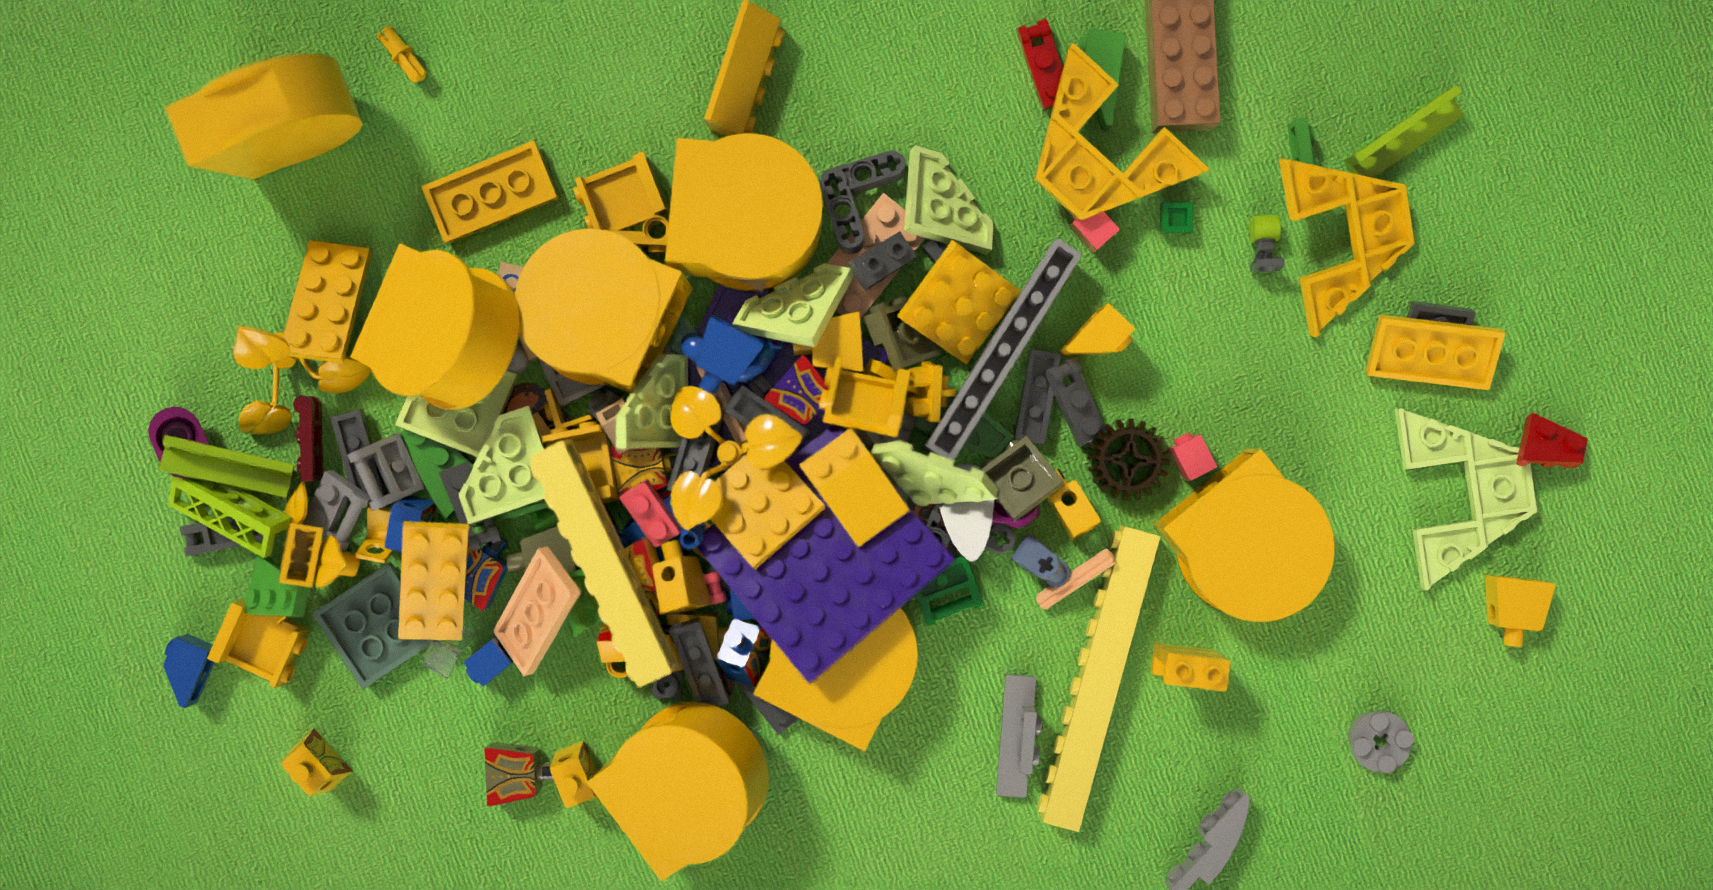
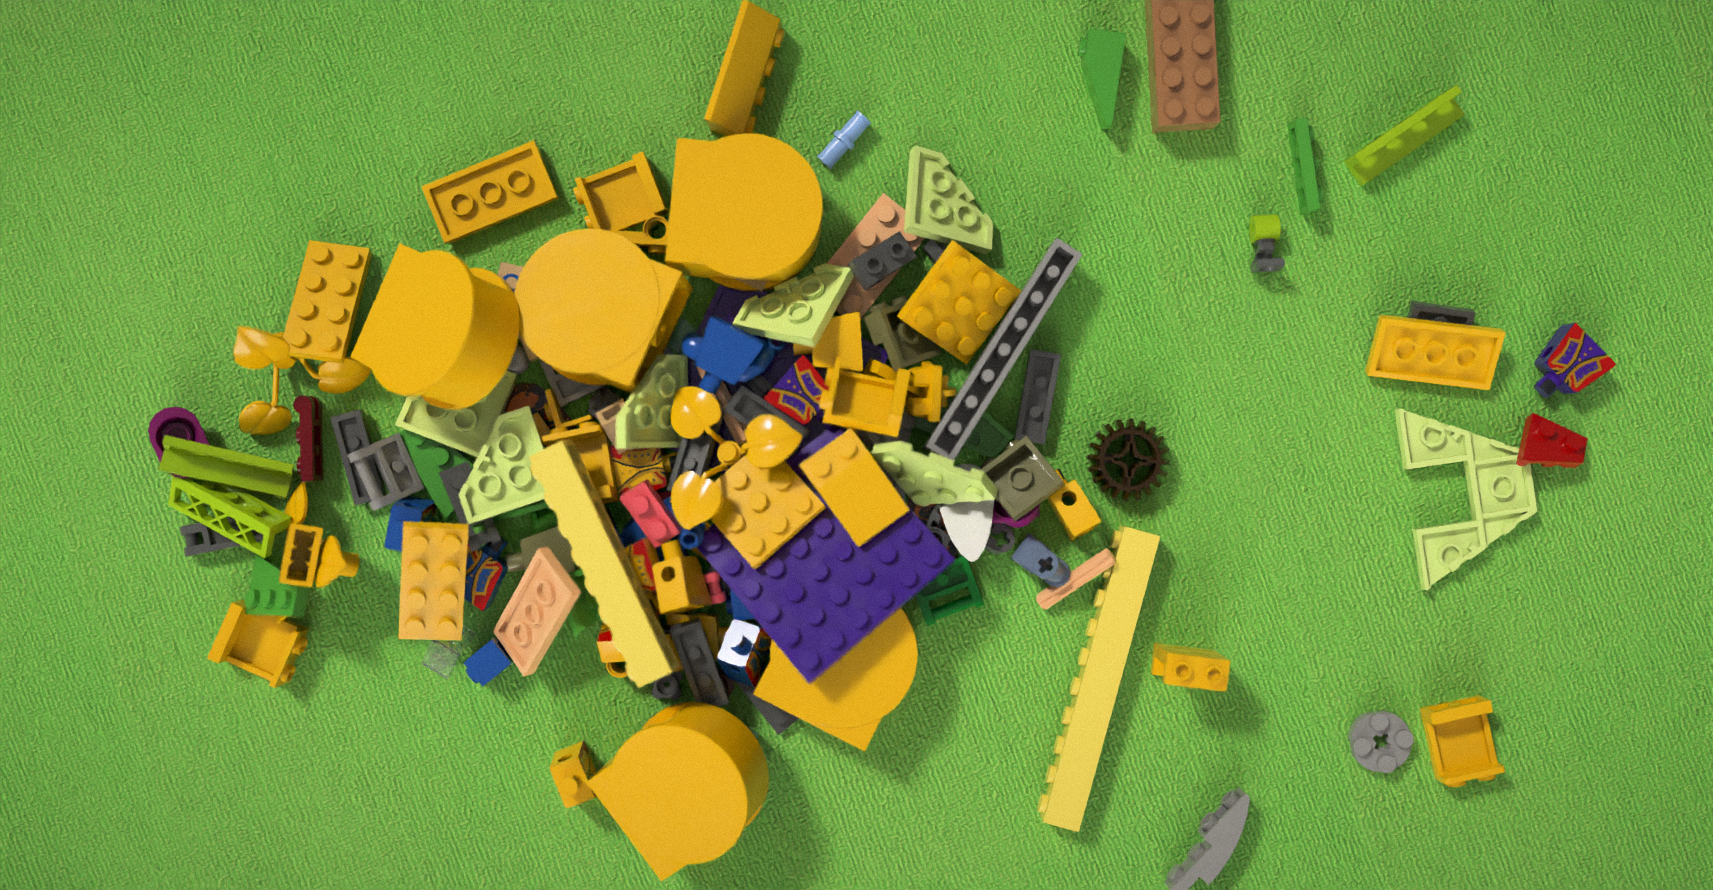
(187, 667): blue slope -> none
(266, 116): yellow brick -> none
(315, 765): yellow torso -> none
(330, 504): light grey plate -> none
(366, 626): sand green plate -> none
(376, 534): yellow bracket -> none
(402, 54): yellow axle -> none
(513, 772): torso -> none
(844, 139): none -> light blue pin
(850, 186): dark grey beam -> none
(1017, 736): light grey bracket -> none
(1041, 61): red plate -> none
(1075, 401): dark grey plate -> none
(1082, 175): yellow wing -> none
(1094, 230): coral brick -> none
(1101, 334): yellow slope -> none
(1176, 217): green plate -> none
(1191, 456): coral brick -> none
(1251, 541): yellow brick -> none
(1377, 228): yellow wing -> none
(1461, 741): none -> yellow panel
(1517, 605): yellow torso -> none
(1570, 362): none -> torso

